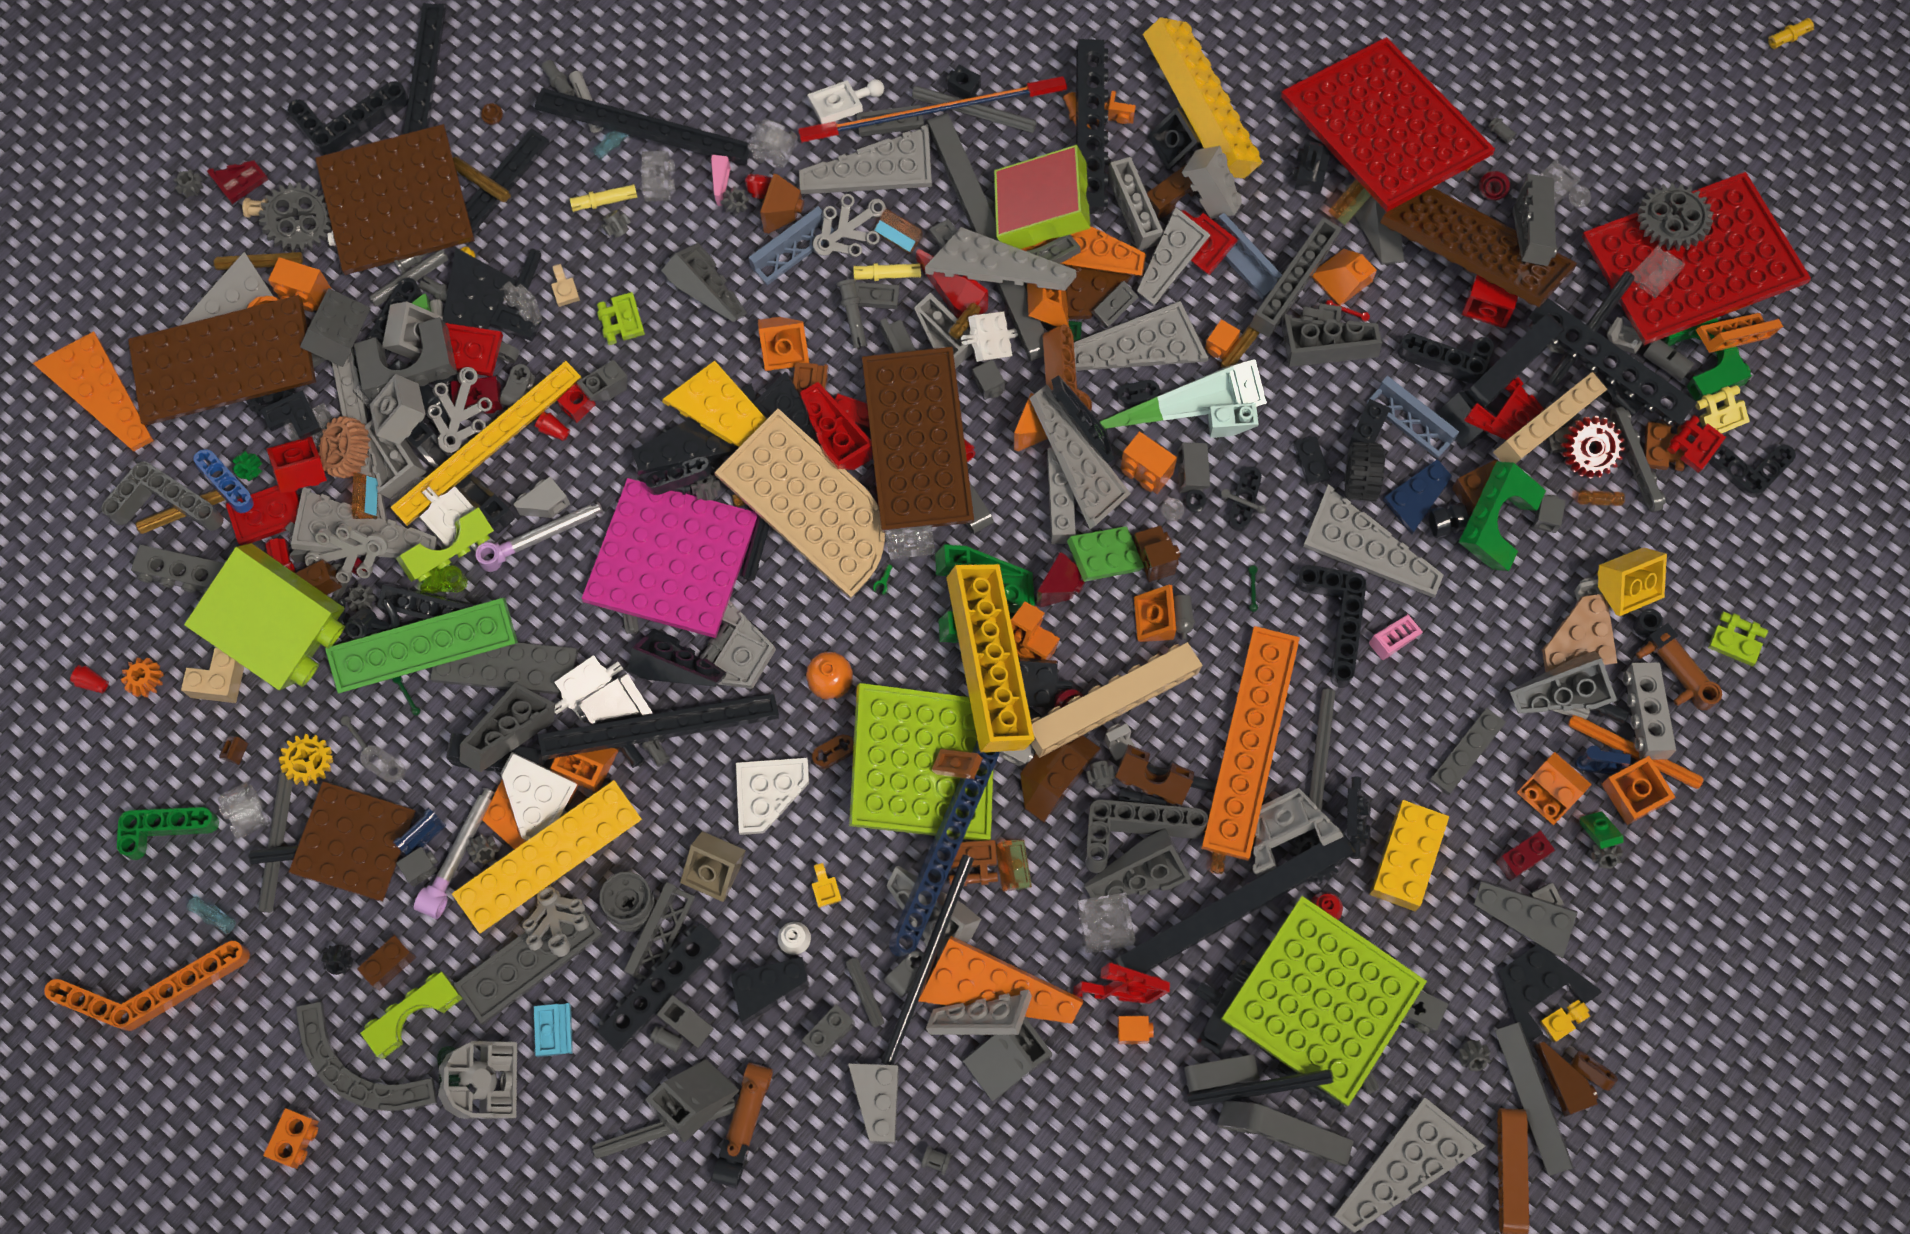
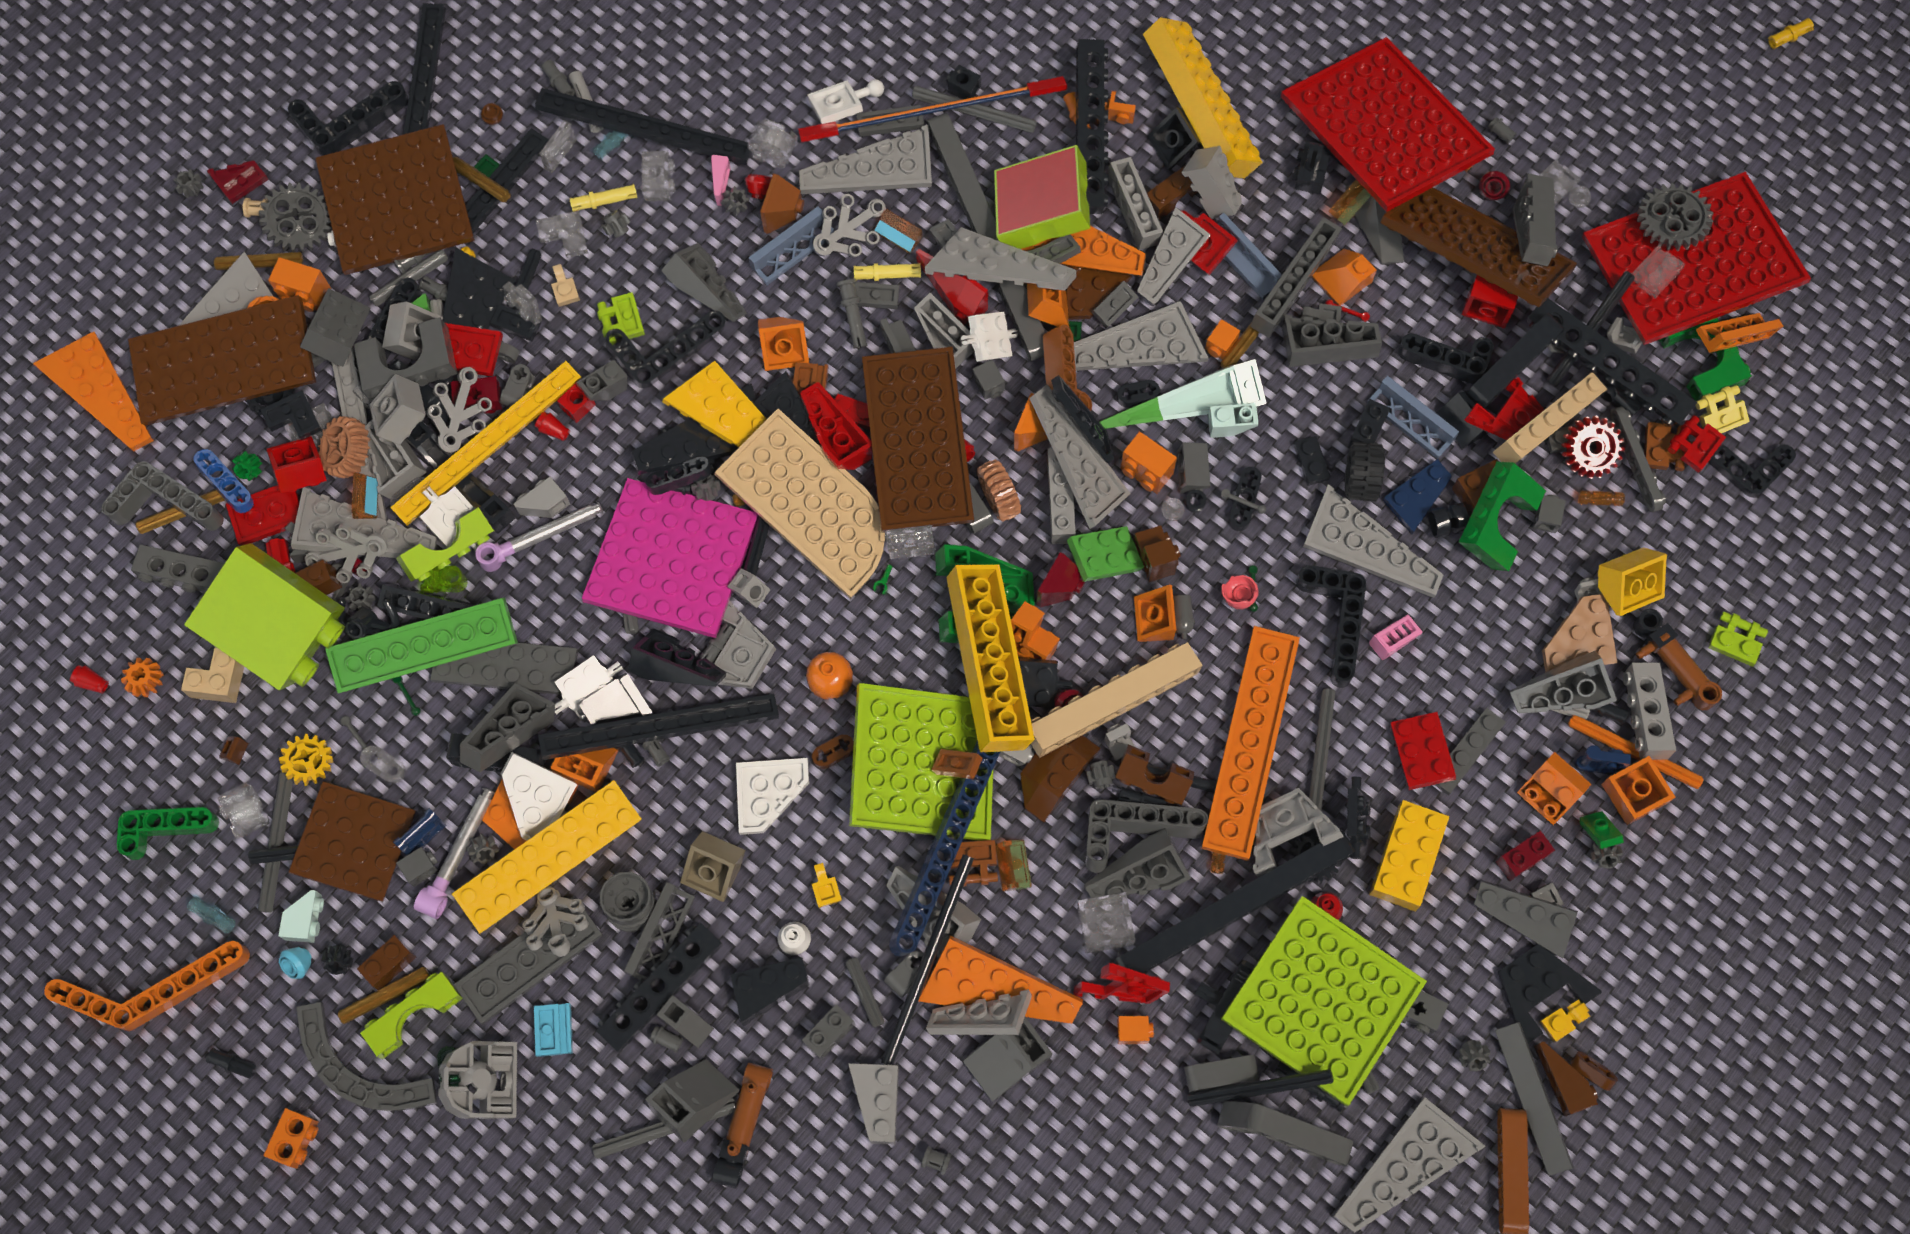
(231, 1063): none -> black axle
(295, 962): none -> medium azure cone
(301, 918): none -> light aqua slope
(383, 995): none -> pearl gold axle
(486, 165): none -> dark green tile
(558, 146): none -> clear plate
(564, 227): none -> clear plate
(666, 352): none -> black beam
(749, 588): none -> light grey brick
(963, 323): pearl gold axle -> none
(999, 490): none -> nougat gear
(1240, 592): none -> coral hair
(1423, 751): none -> red plate
(1668, 359): dark grey pin -> none

